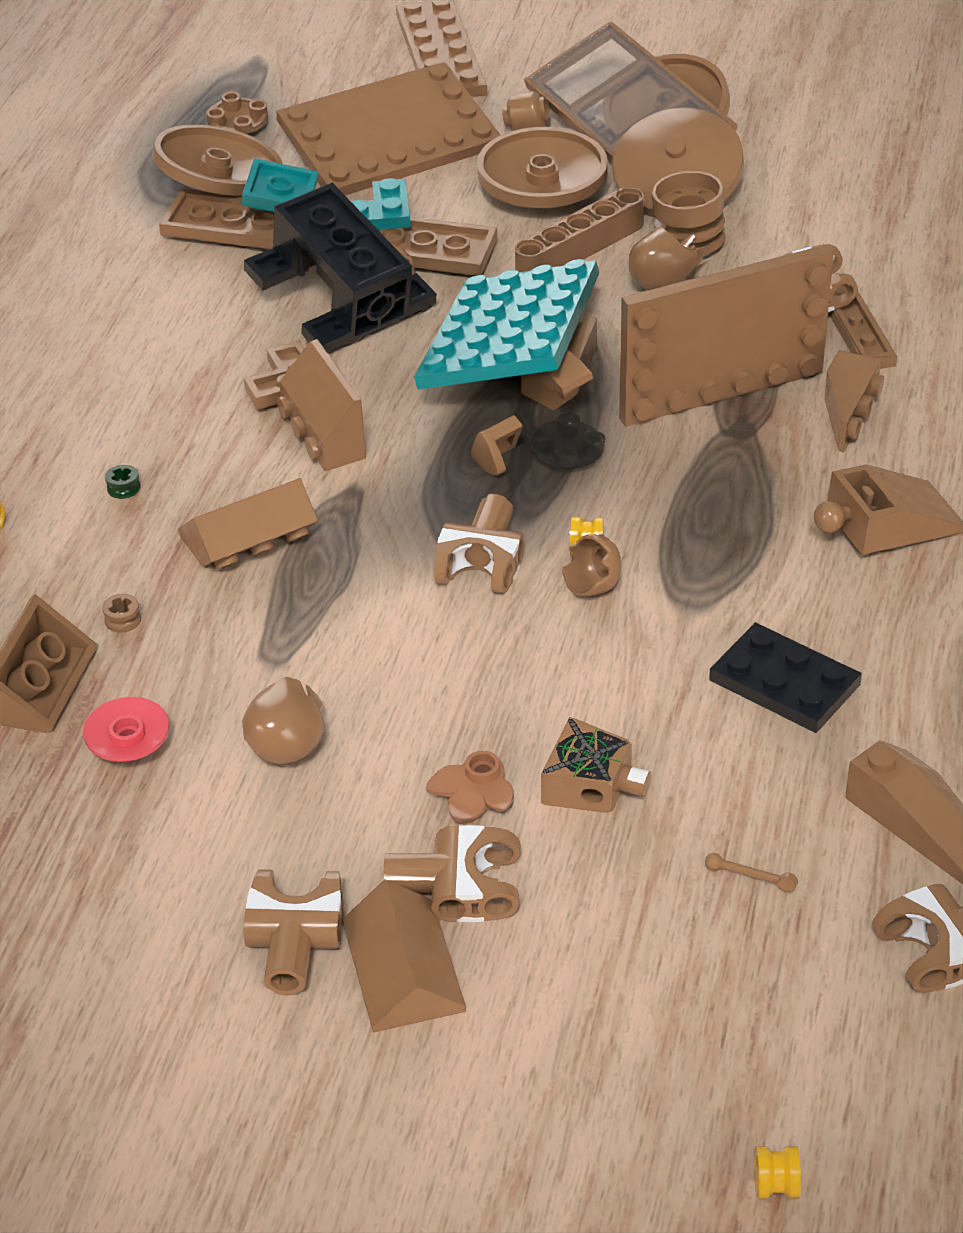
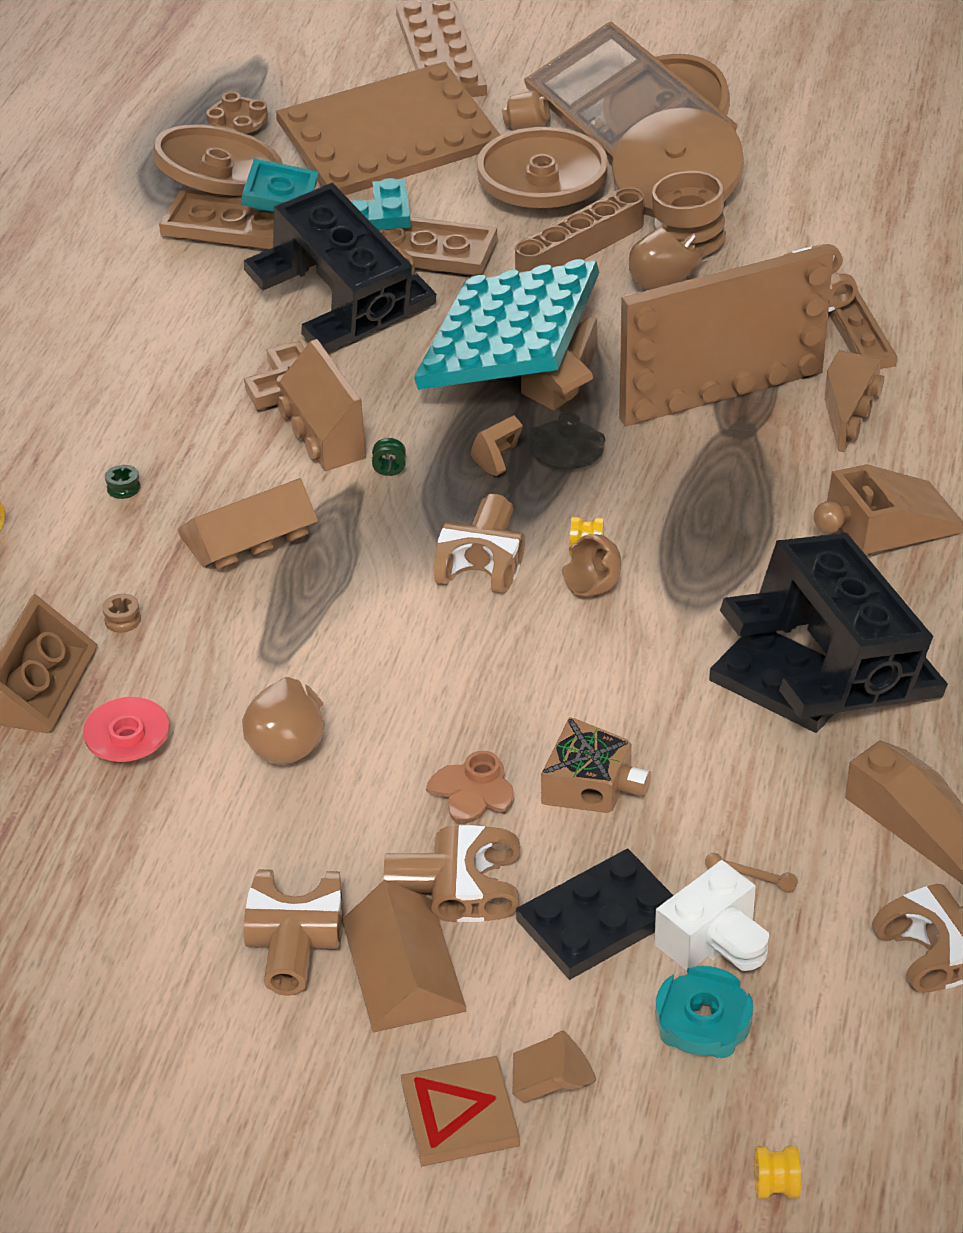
(385, 447): none -> dark green bush
(459, 1111): none -> medium nougat tile
(549, 1067): none -> medium nougat tile
(595, 913): none -> black plate
(700, 1034): none -> teal plate
(712, 920): none -> white brick
(855, 616): none -> black piece

